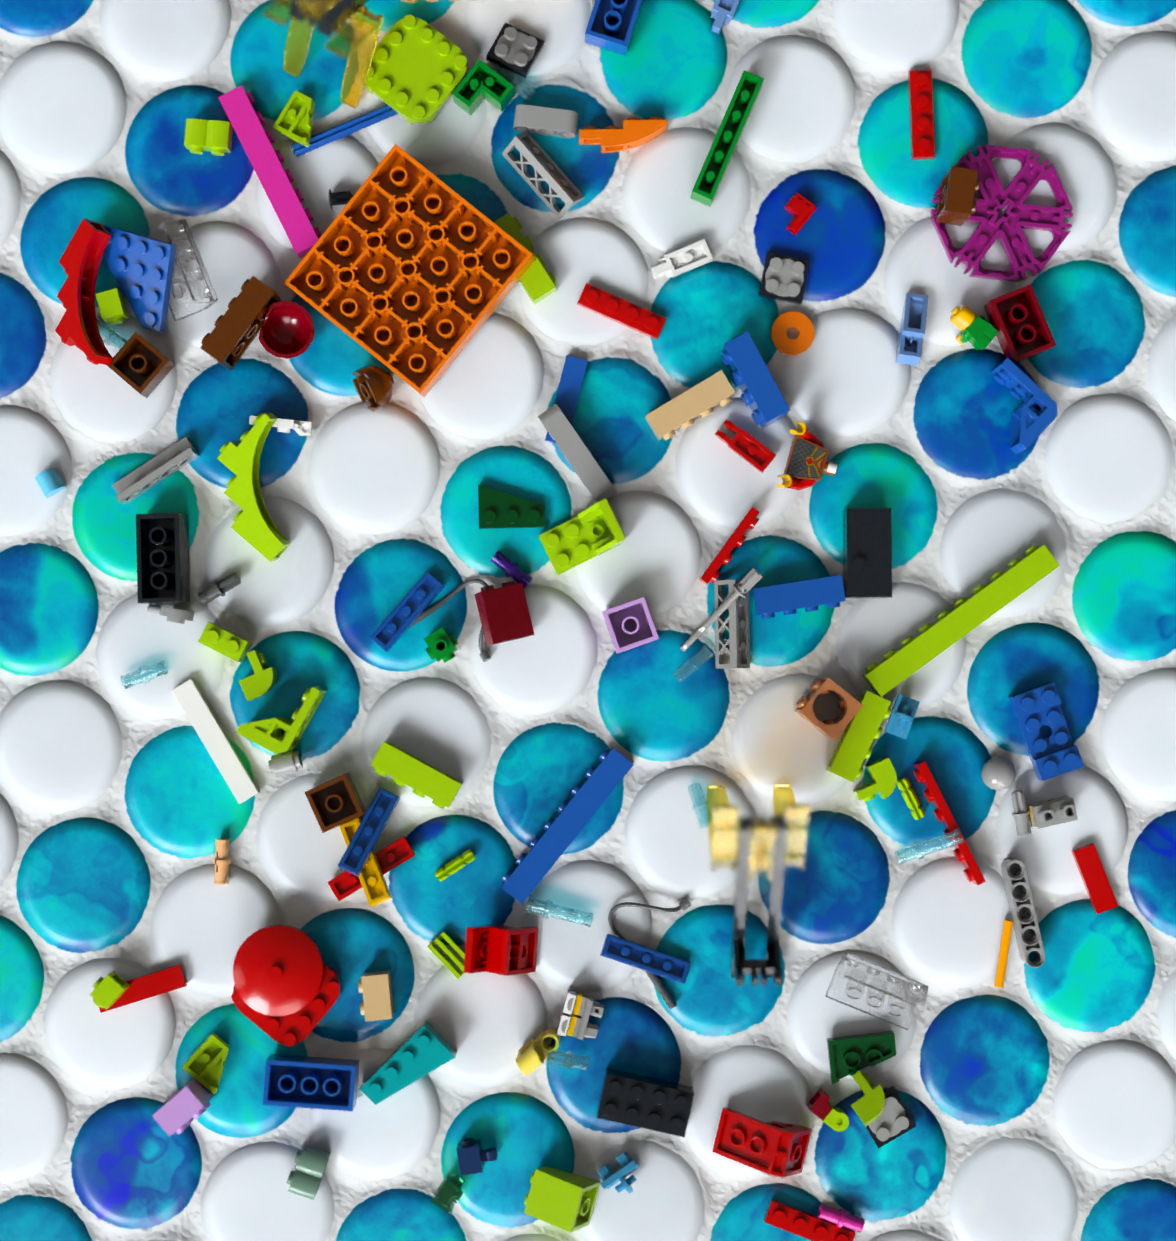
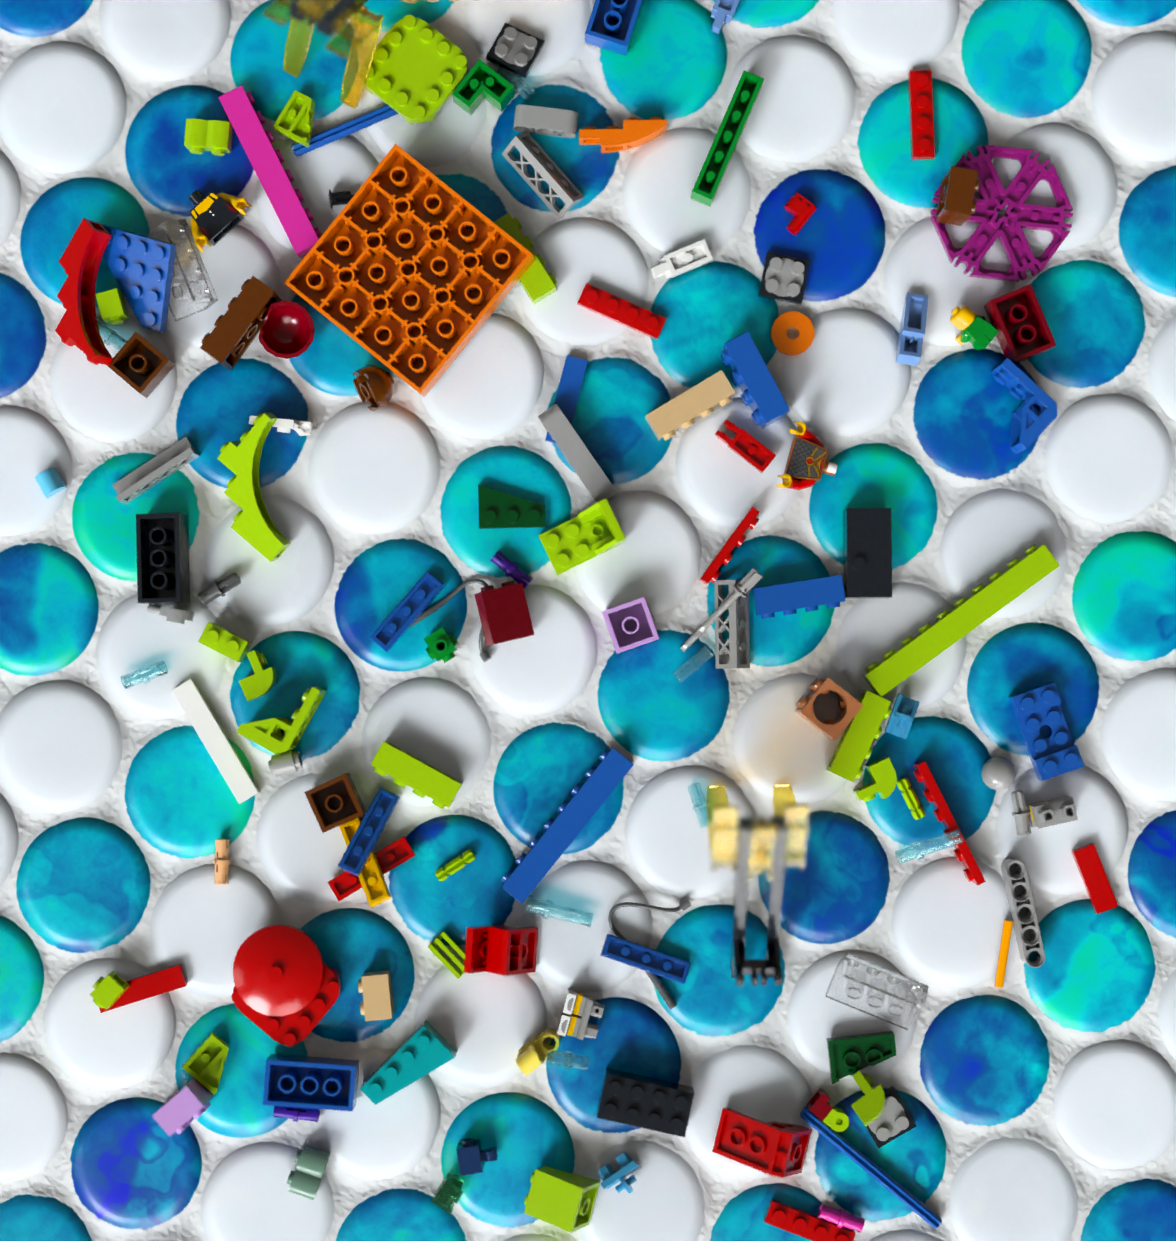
(214, 216): none -> torso
(296, 1113): none -> dark purple pin
(872, 1168): none -> blue axle

